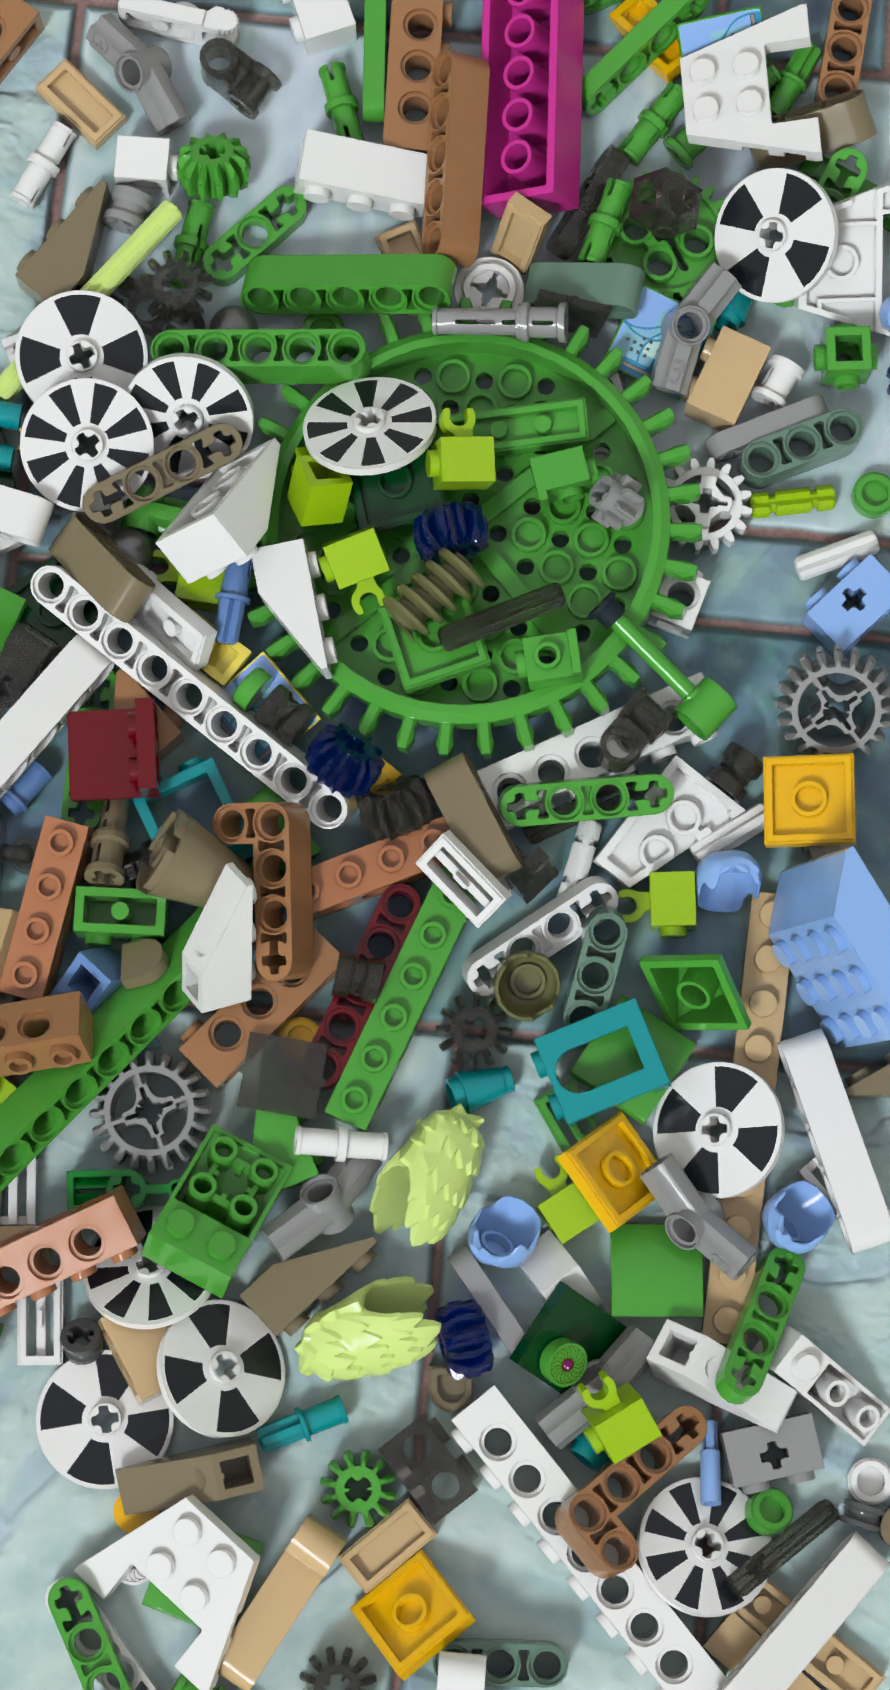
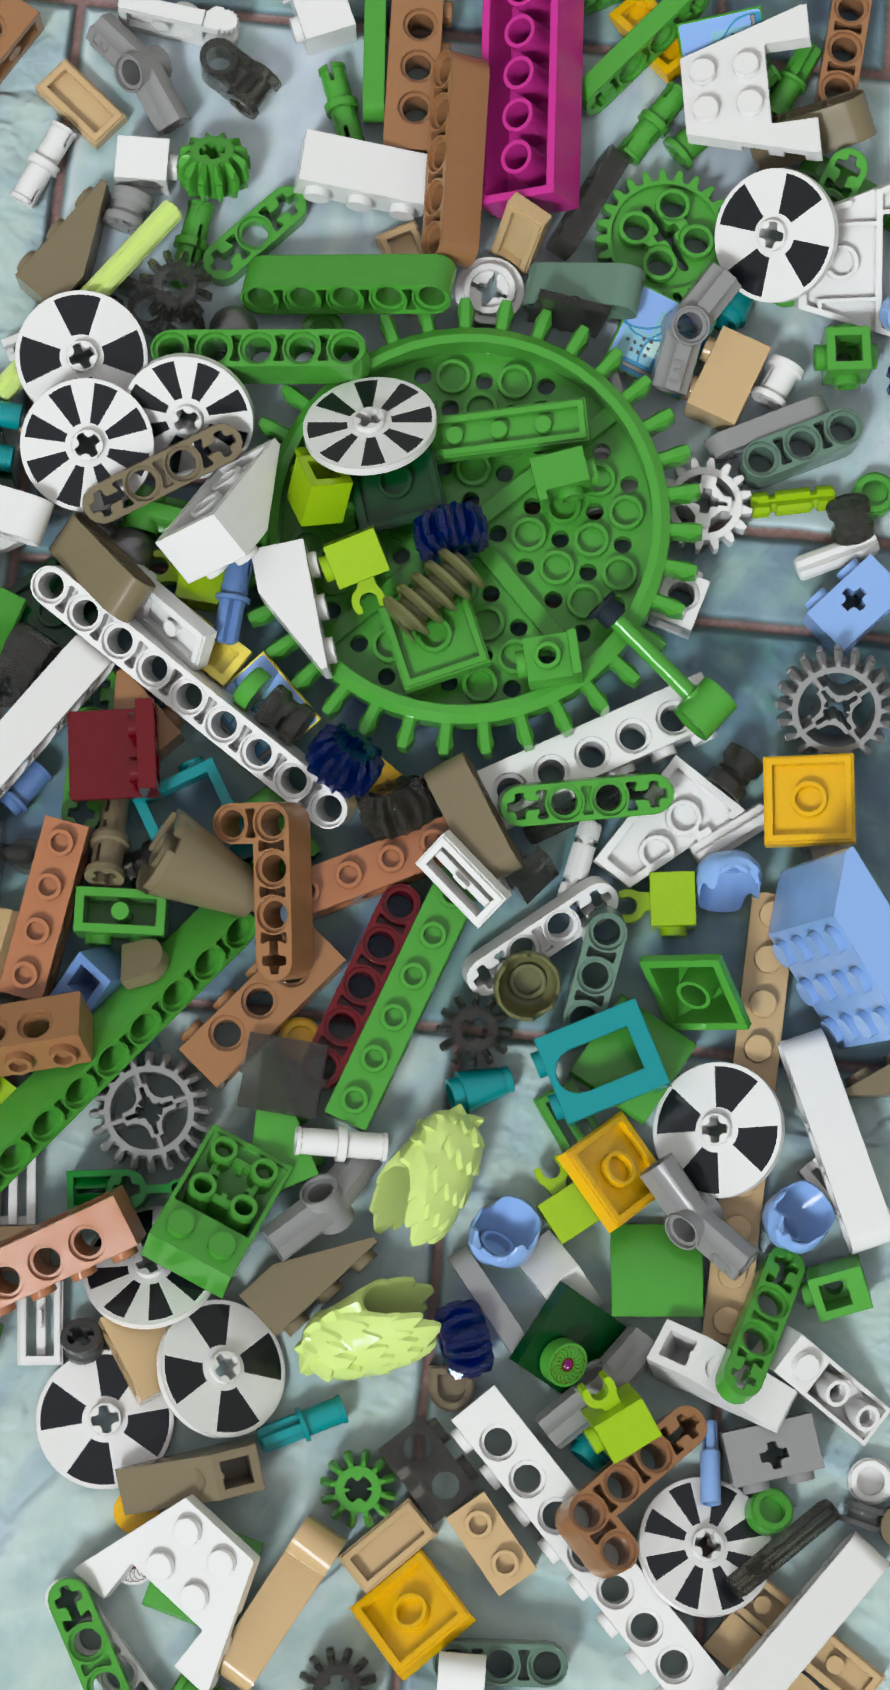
(219, 950): white slope -> none
(358, 977): clear smoke wheel -> none
(447, 321): light grey pin -> none
(461, 458): lime brick -> none
(491, 1542): none -> tan brick
(501, 616): clear smoke axle -> none
(606, 221): bright green pin -> none
(616, 501): light grey gear -> none
(639, 726): clear smoke piece -> none
(665, 203): clear smoke brick -> none
(848, 1298): none -> bright green brick
(850, 519): none -> clear smoke wheel

